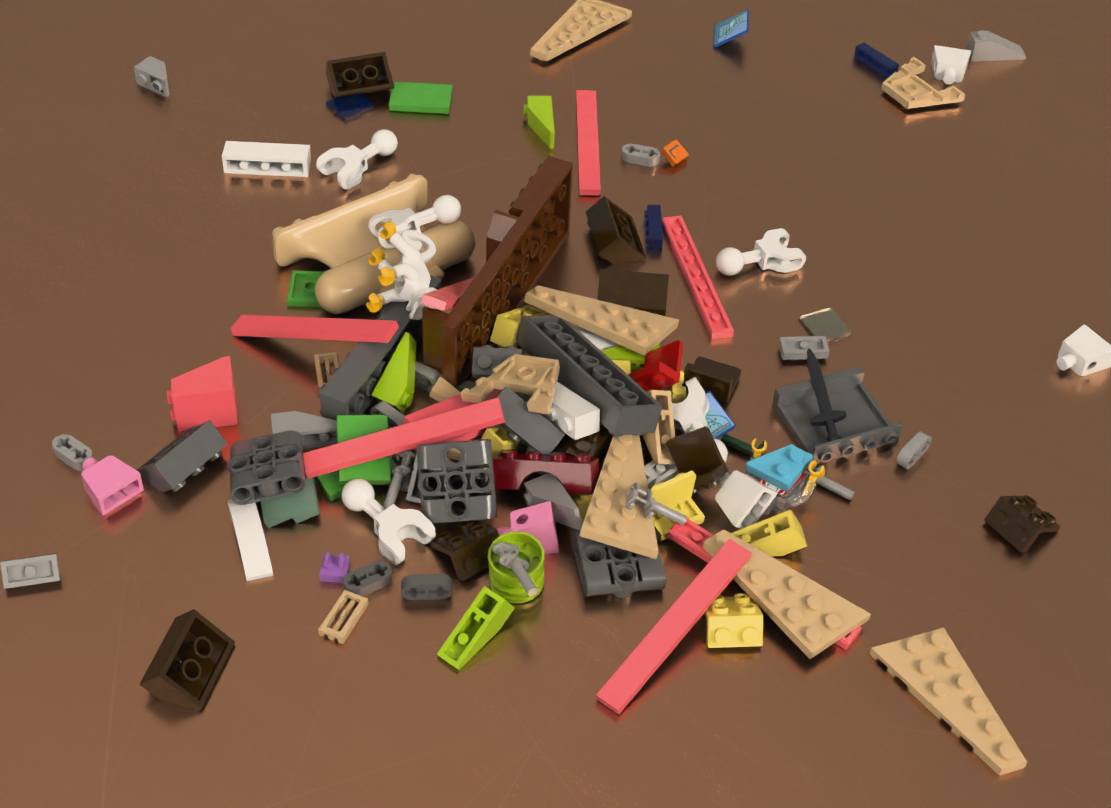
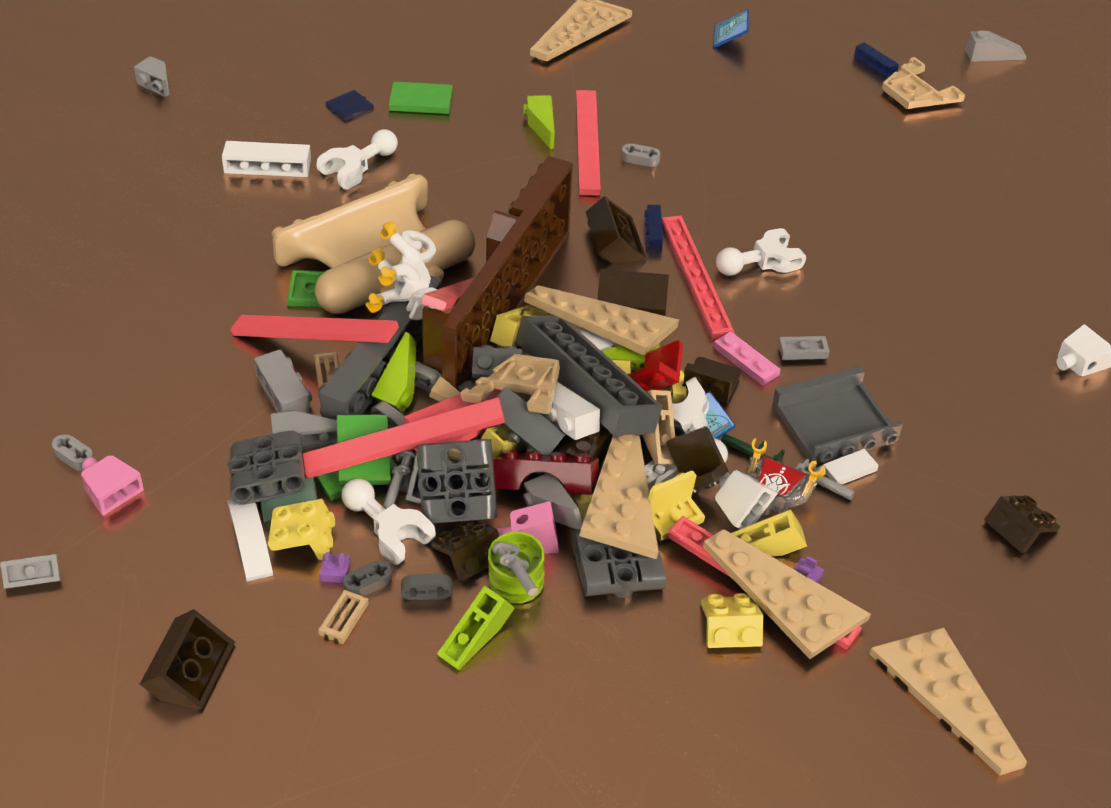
(183, 457): dark grey slope -> none
(204, 396): coral slope -> none
(282, 383): none -> light grey brick
(302, 525): none -> light yellow bracket
(359, 75): dark brown slope -> none
(445, 210): white piece -> none
(650, 505): light grey piece -> none
(673, 626): coral tile -> none
(674, 153): orange tile -> none
(747, 358): none -> bright pink plate
(781, 466): medium azure wing -> none
(809, 569): none -> medium lavender tile
(826, 324): clear light blue piece -> none
(827, 416): black sword -> none
(850, 467): none -> white tile
(914, 450): light grey beam -> none
(949, 63): white torso -> none

